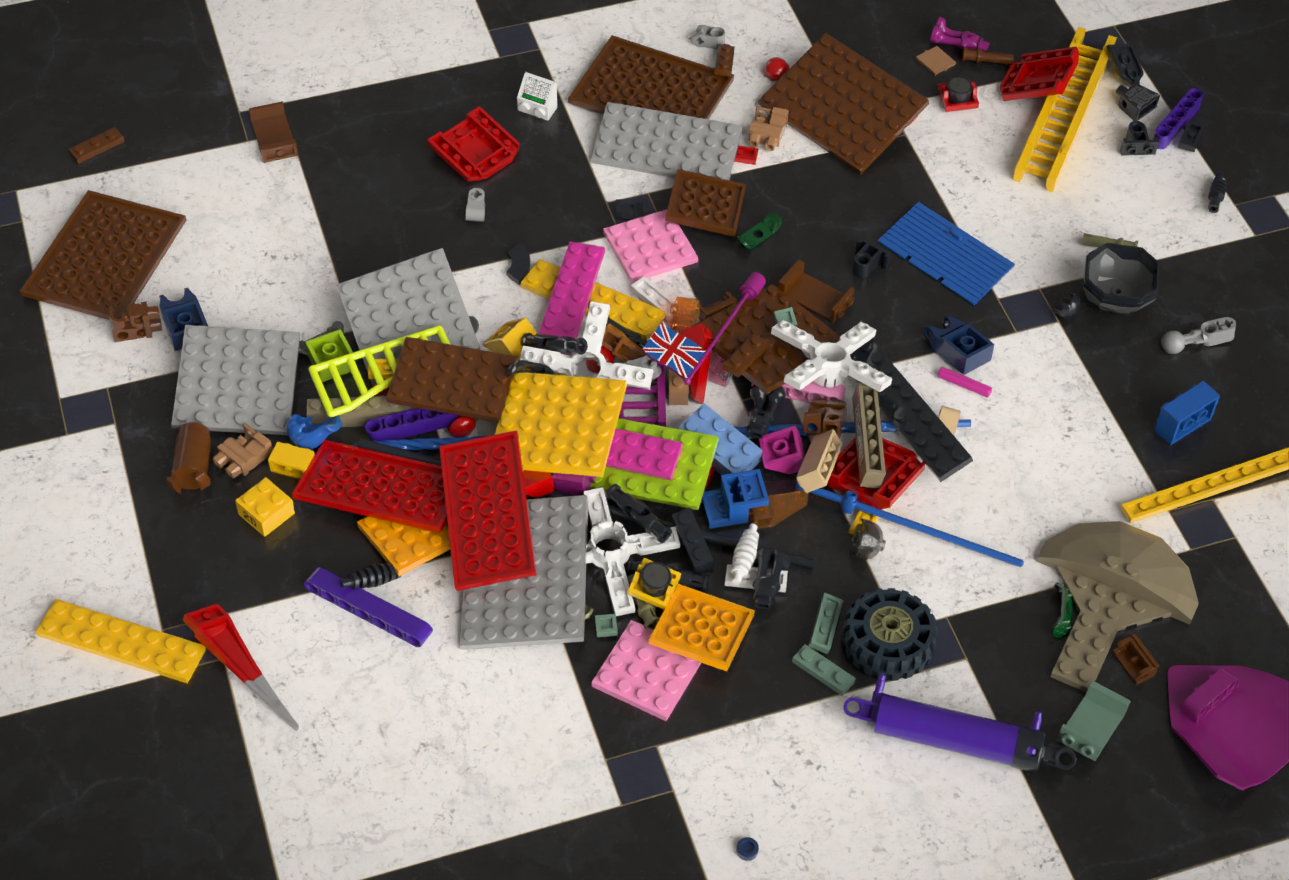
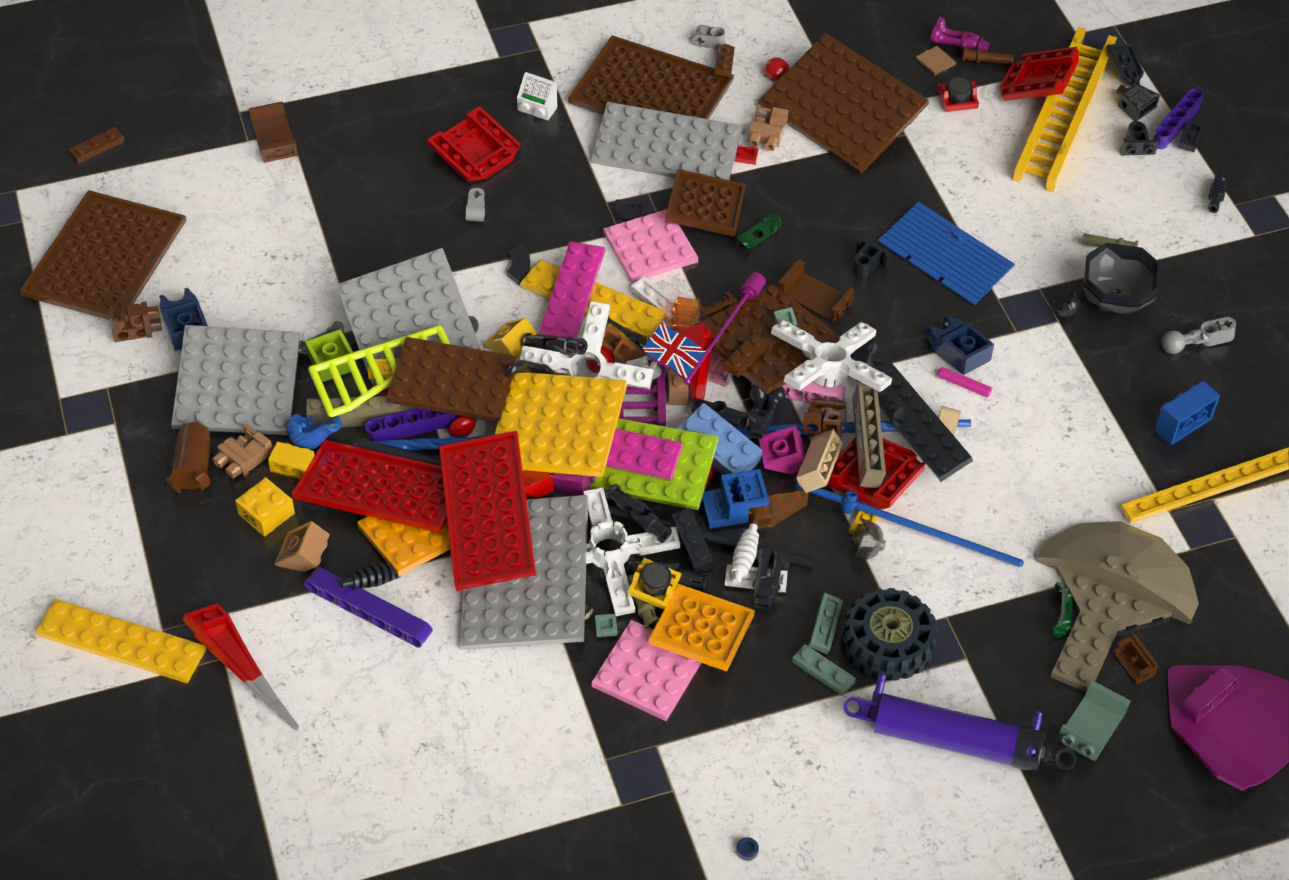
(303, 548): none -> medium nougat slope
(732, 416): none -> black piece

